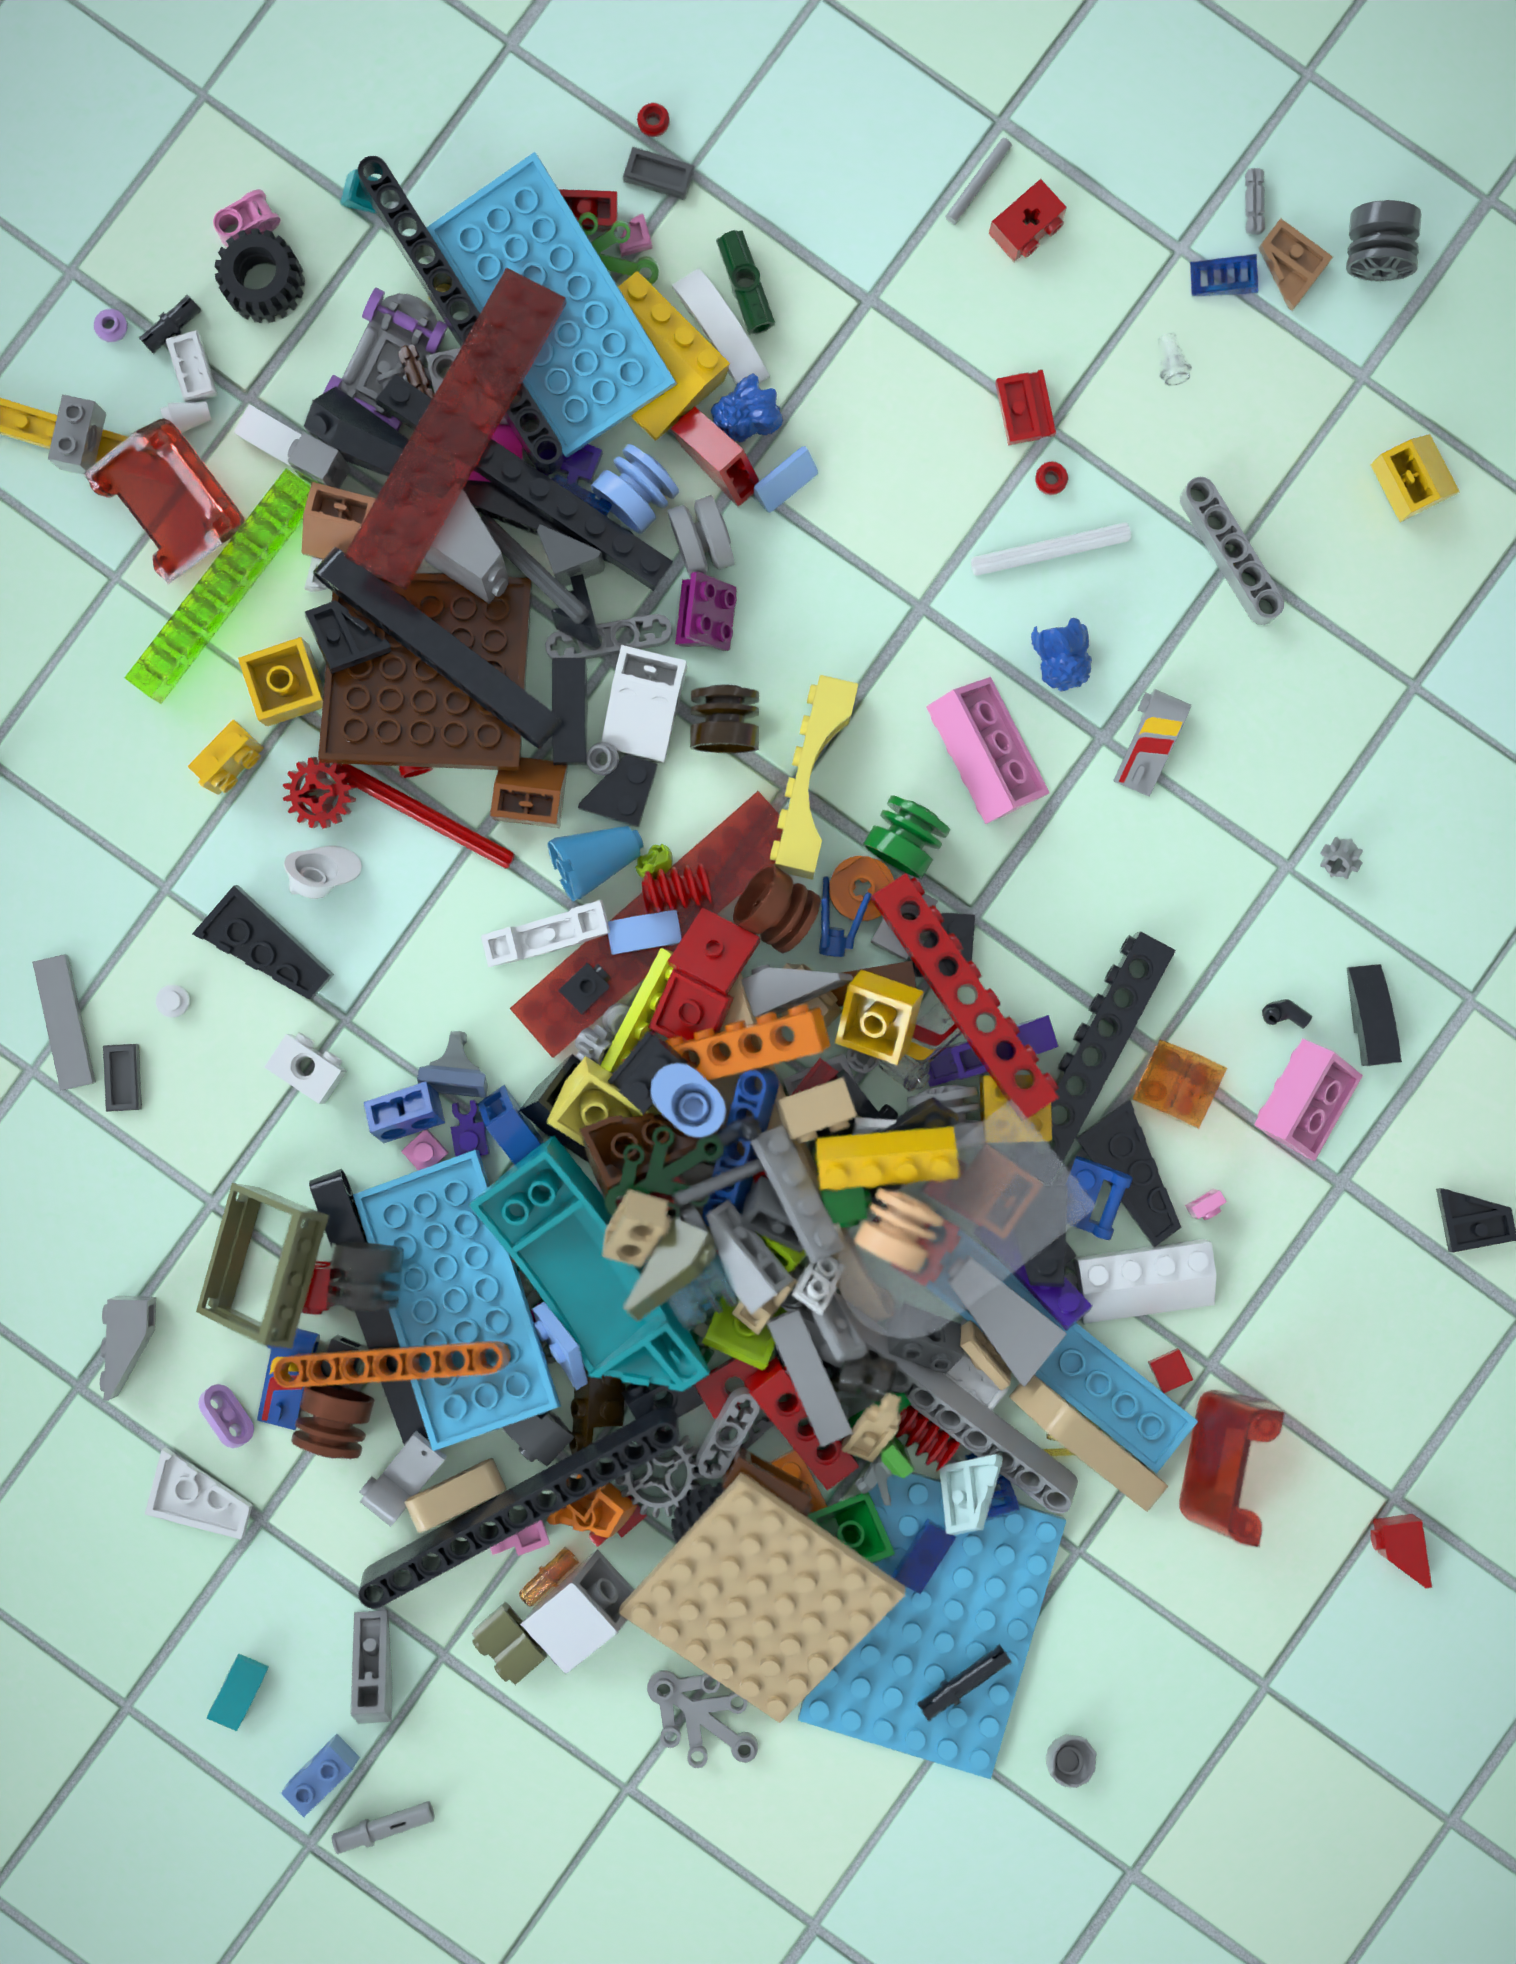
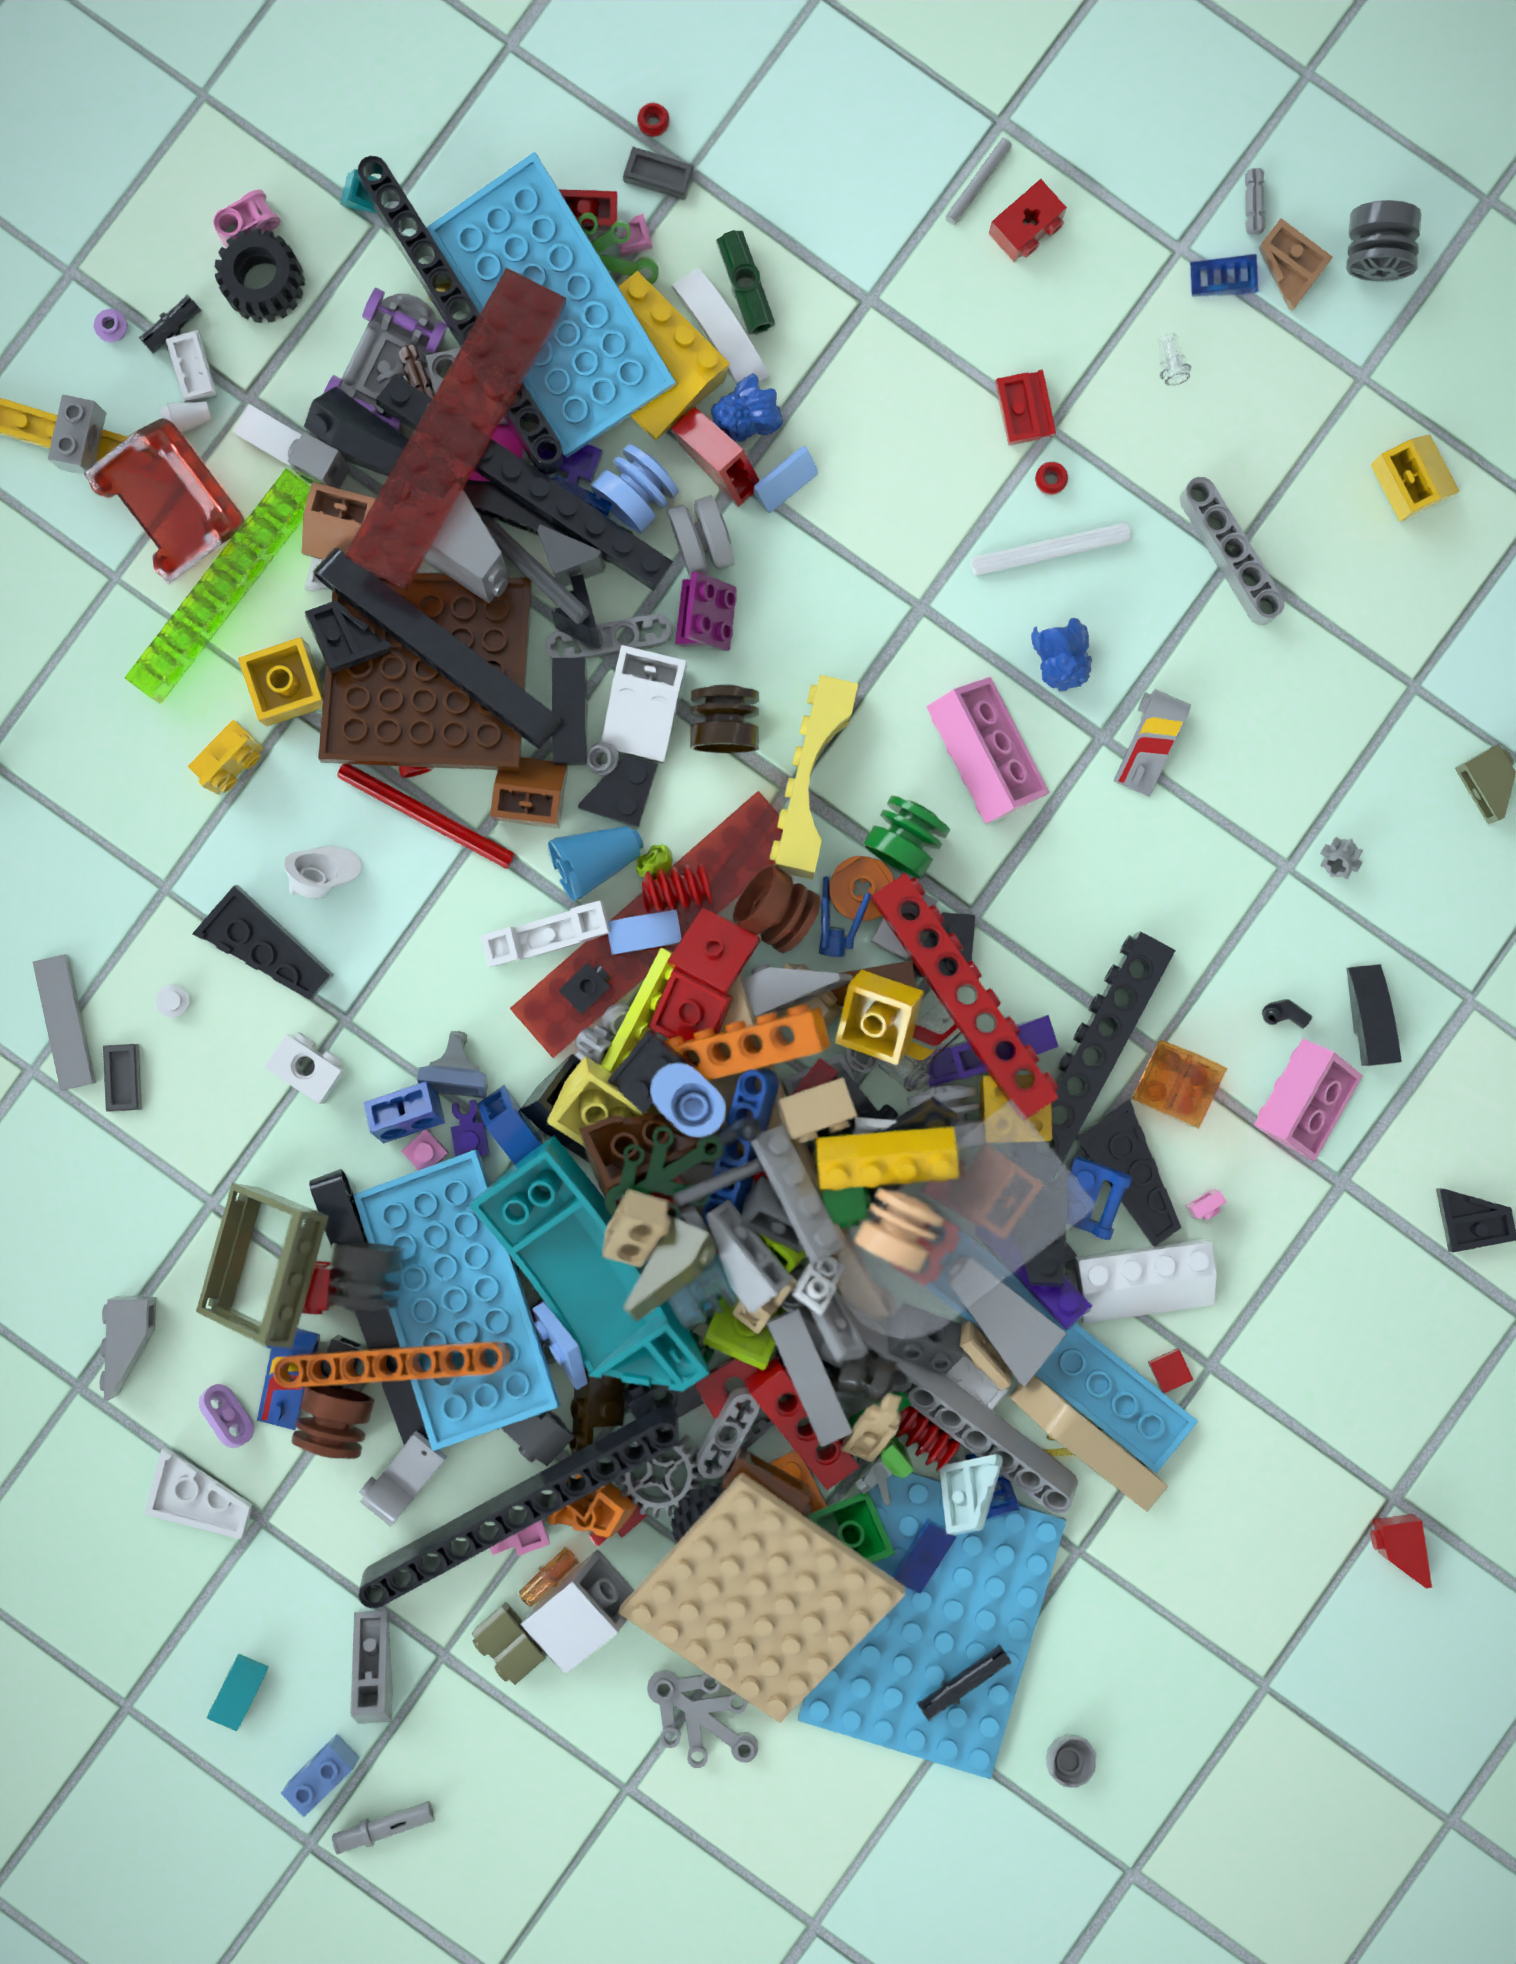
(321, 806): red gear -> none
(455, 1495): tan beam -> none
(1219, 1462): clear red windscreen -> none
(1489, 781): none -> olive slope

